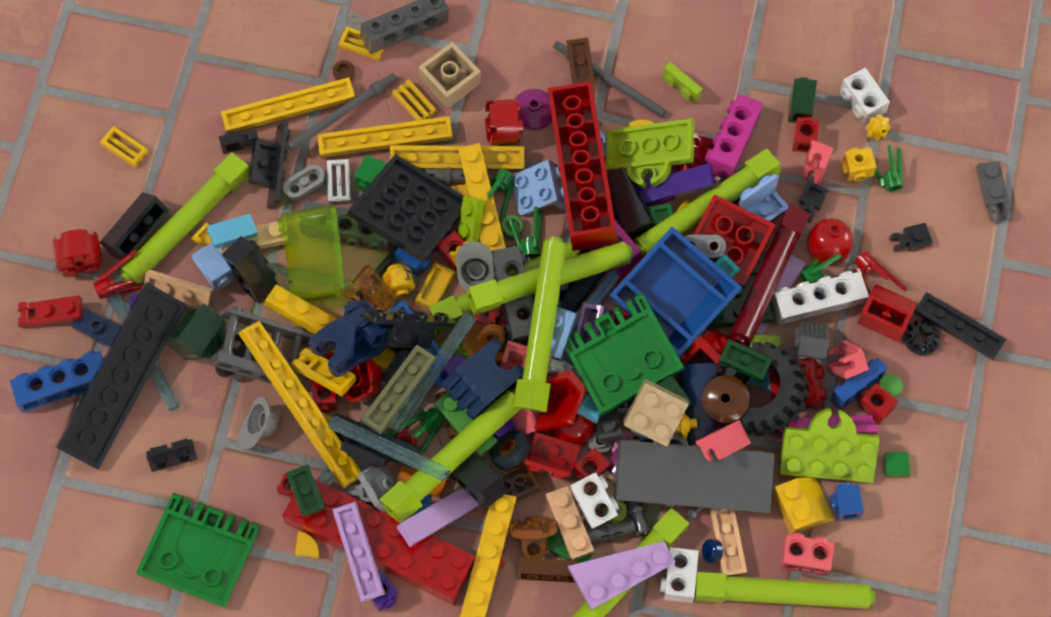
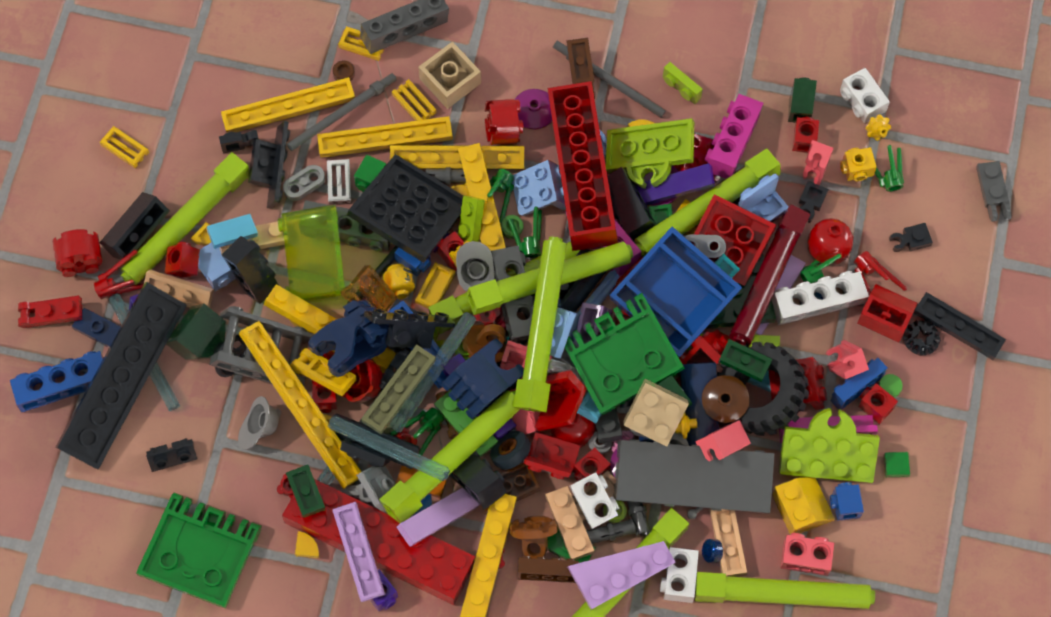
(182, 260): none -> red brick
(811, 340): dark grey brick -> none

